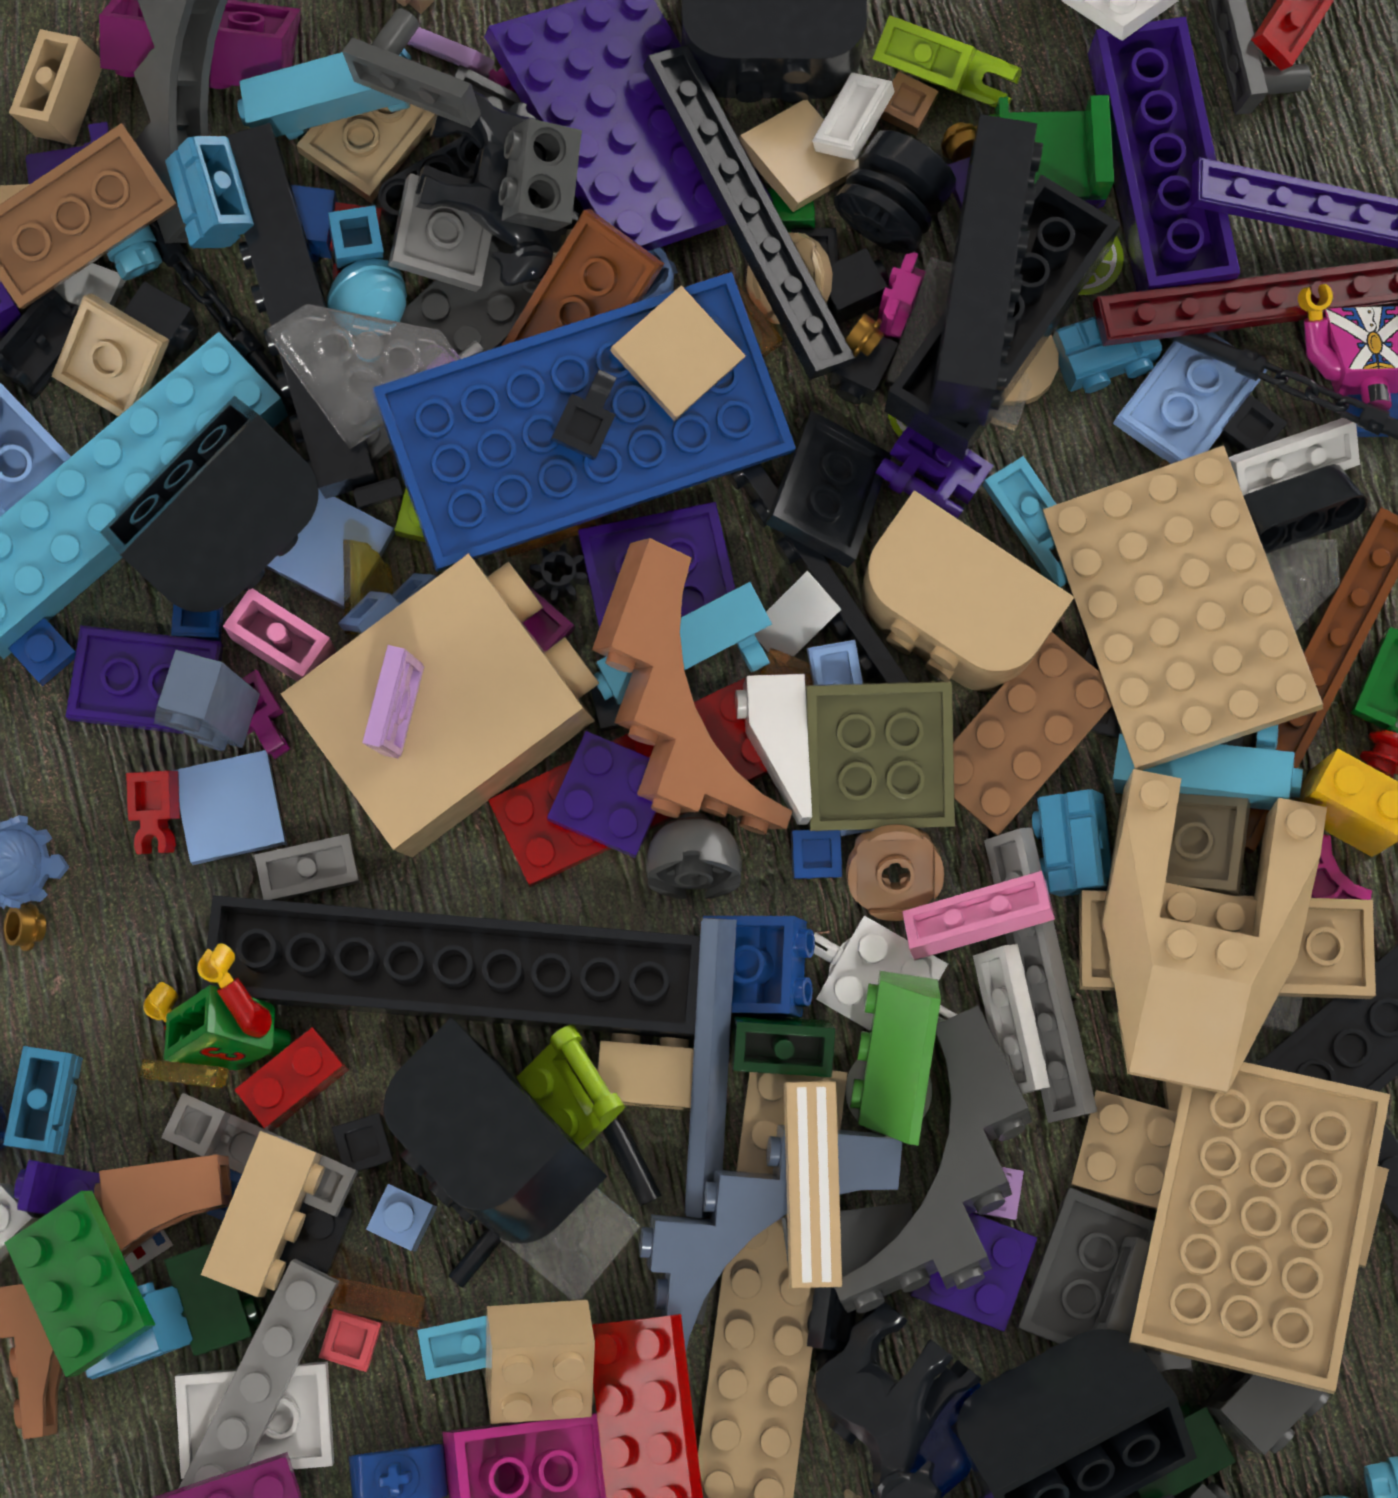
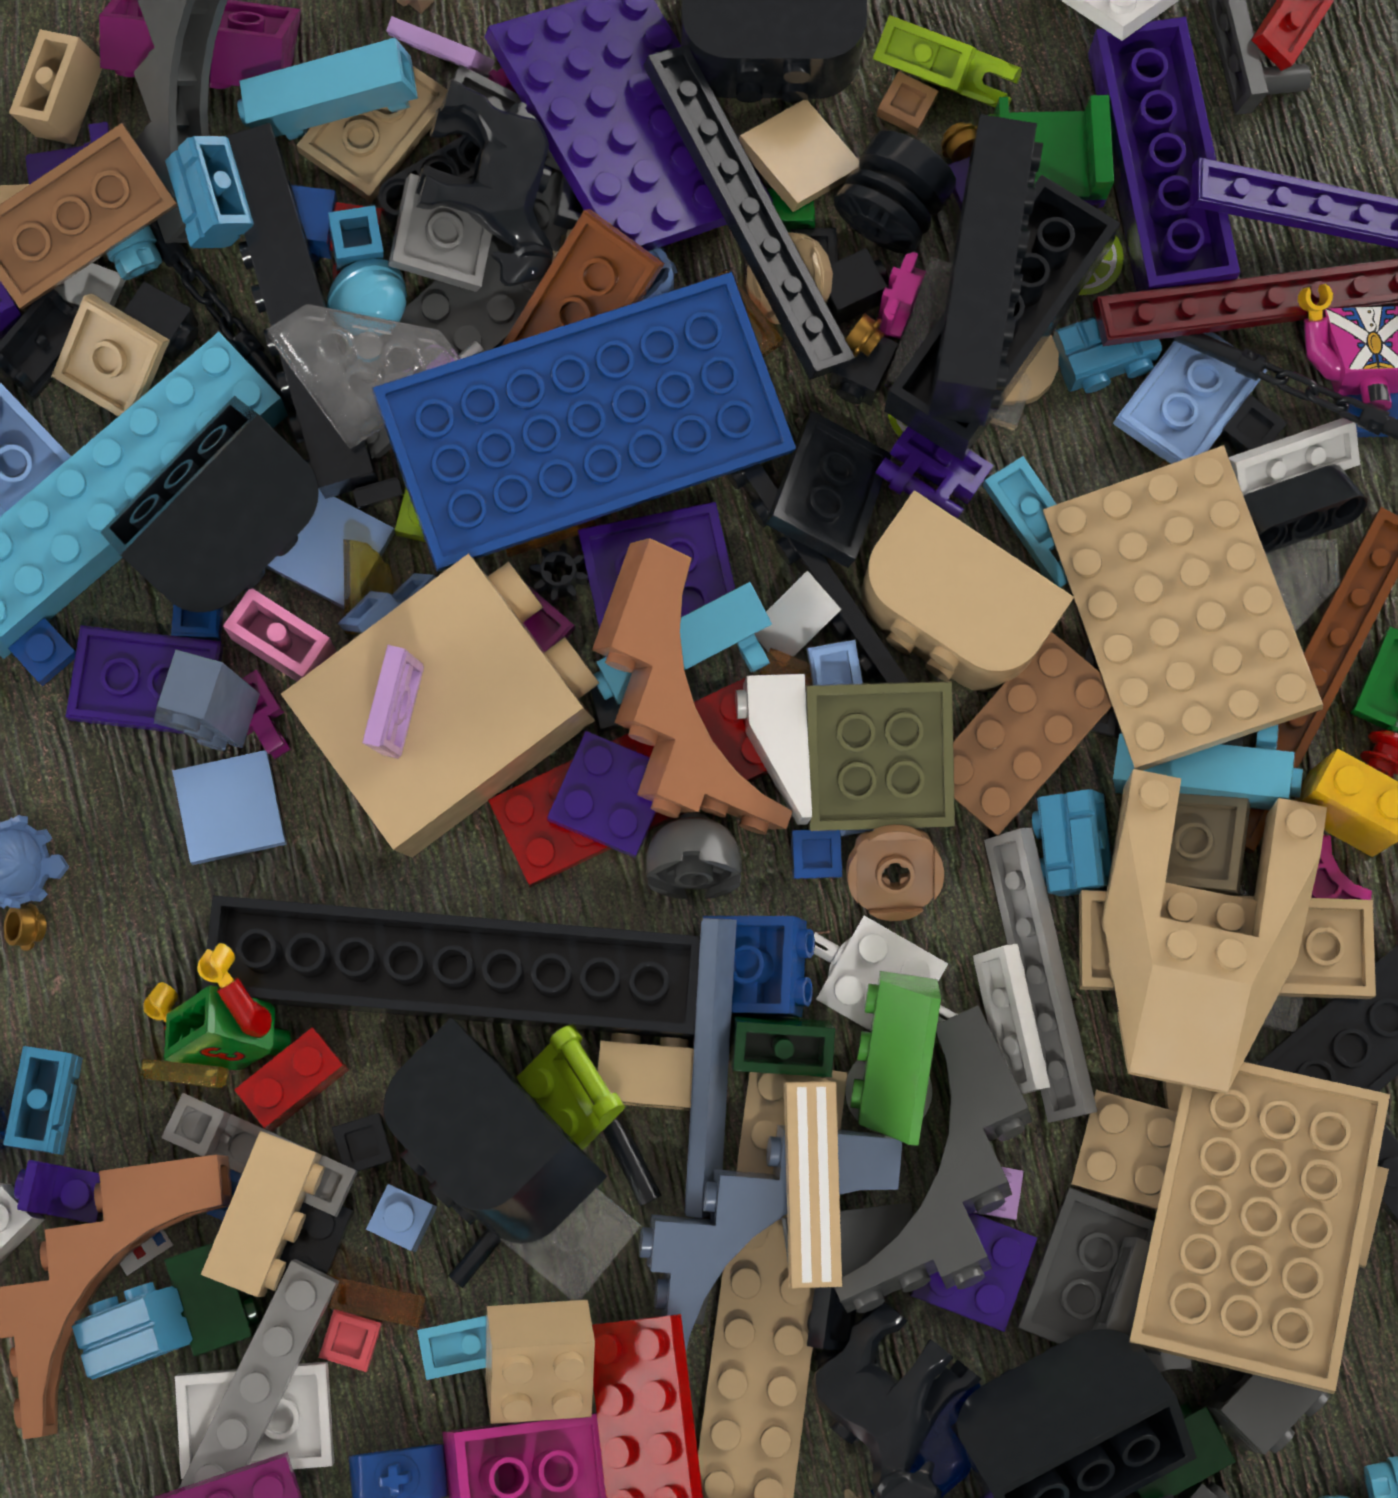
(79, 1283): green plate -> none
(152, 801): red plate -> none
(307, 868): light grey plate -> none
(385, 71): dark grey piece -> none
(550, 178): dark grey brick -> none
(585, 420): black plate -> none
(677, 353): tan tile -> none
(853, 116): white tile -> none
(978, 915): bright pink plate -> none

